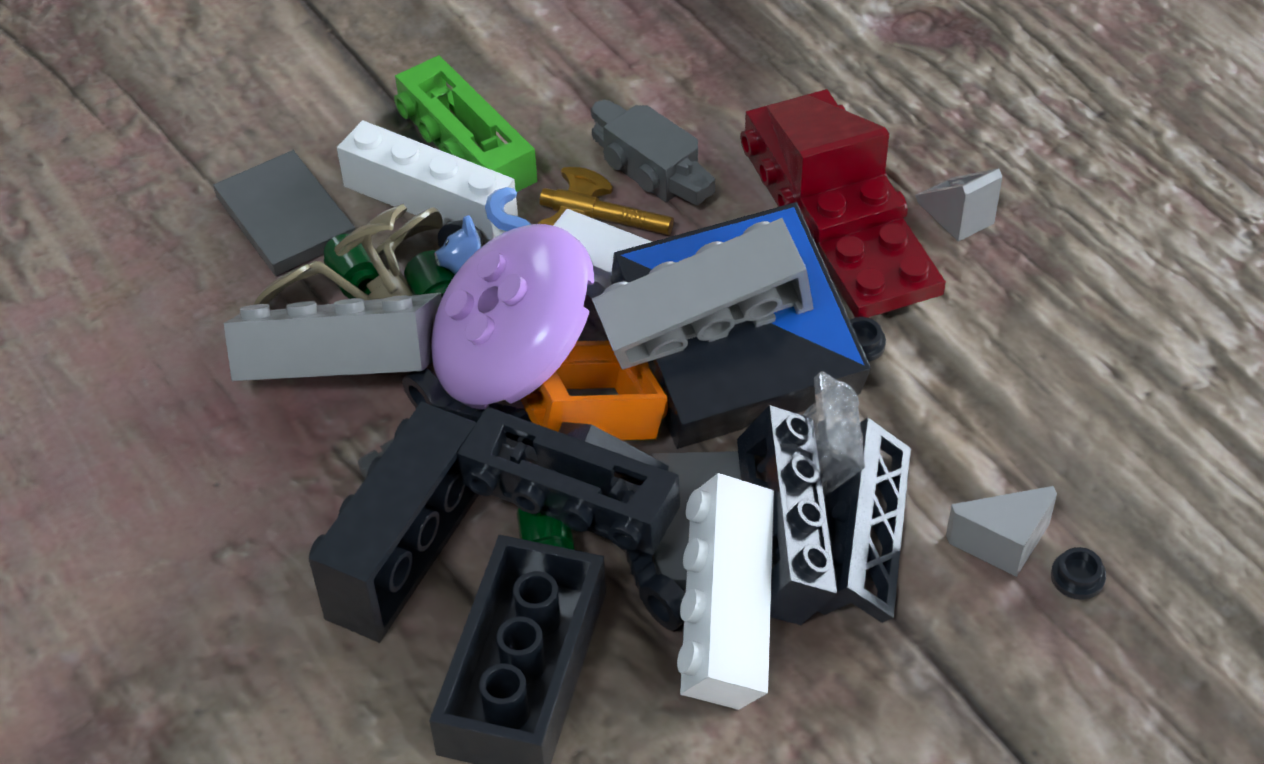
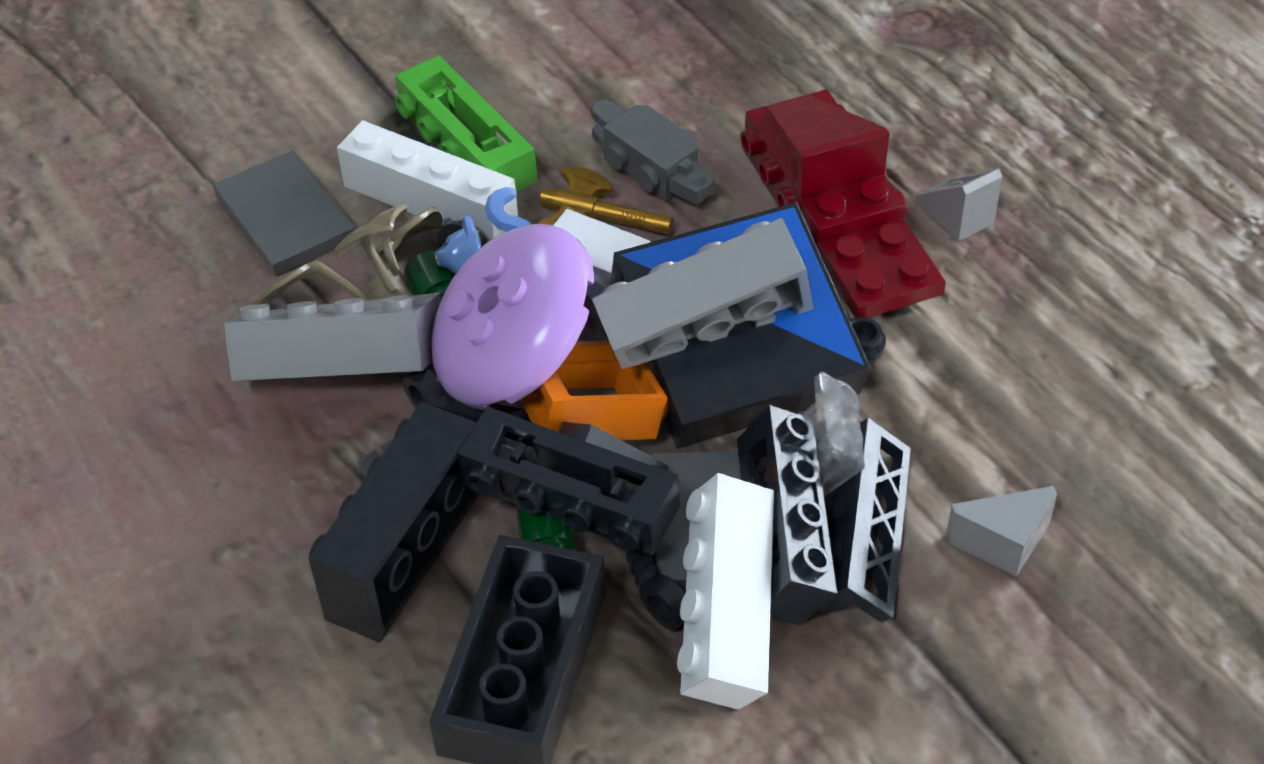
(353, 266): dark green brick -> none
(1078, 573): black plate -> none

